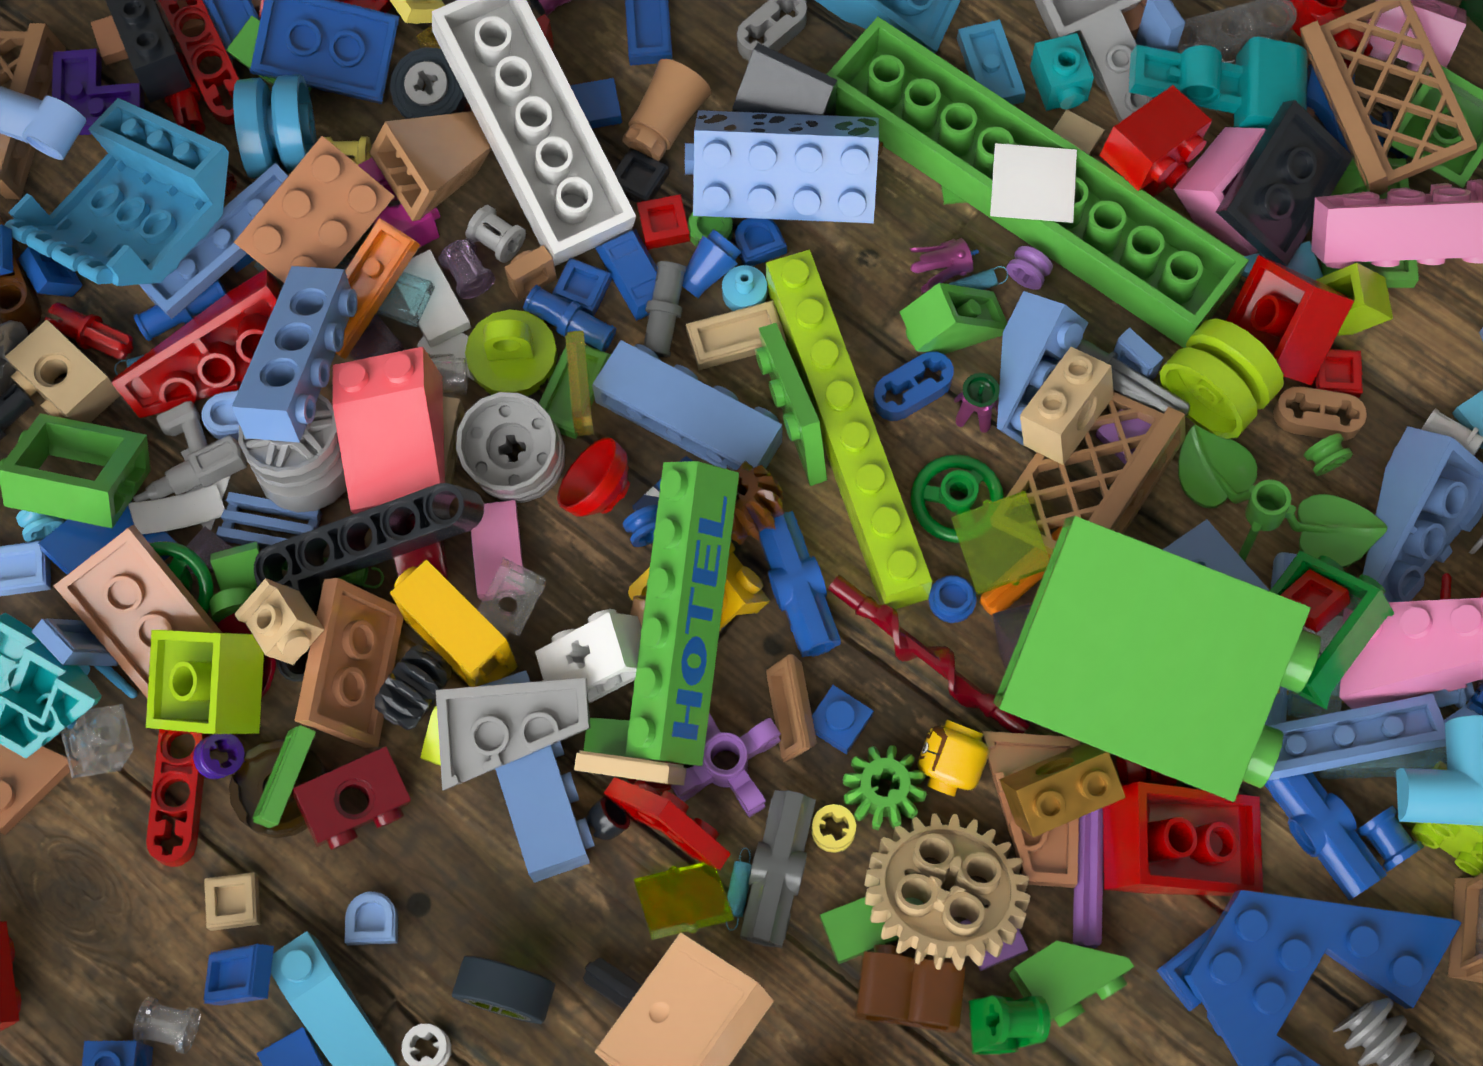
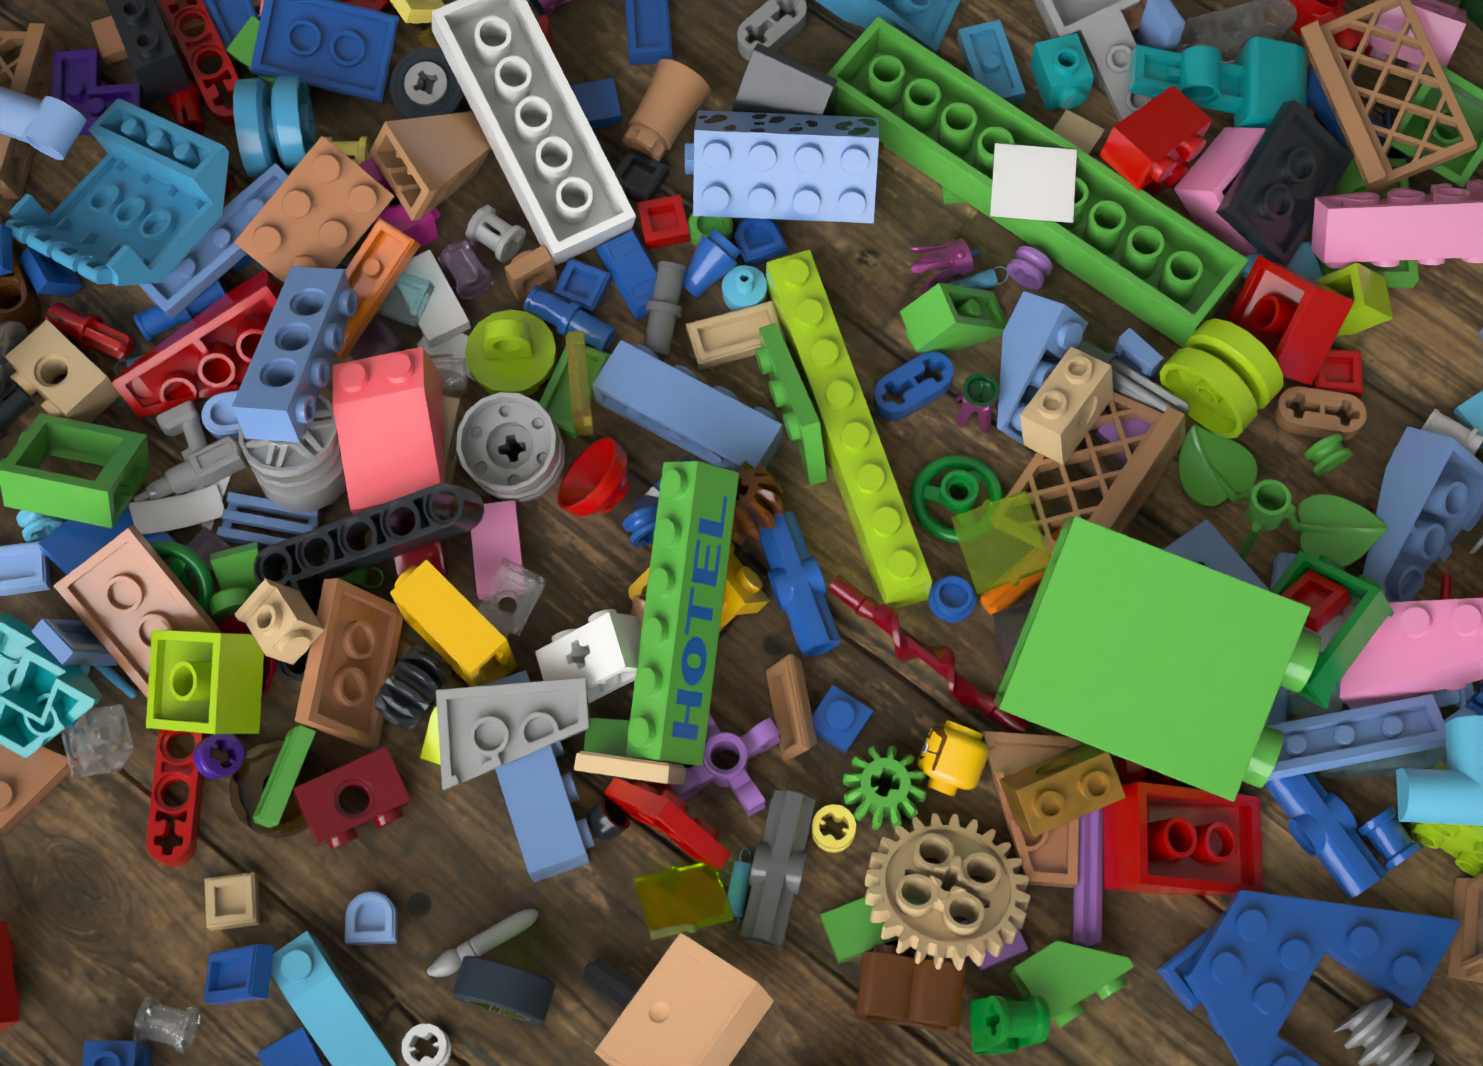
(451, 959): none -> light grey piece

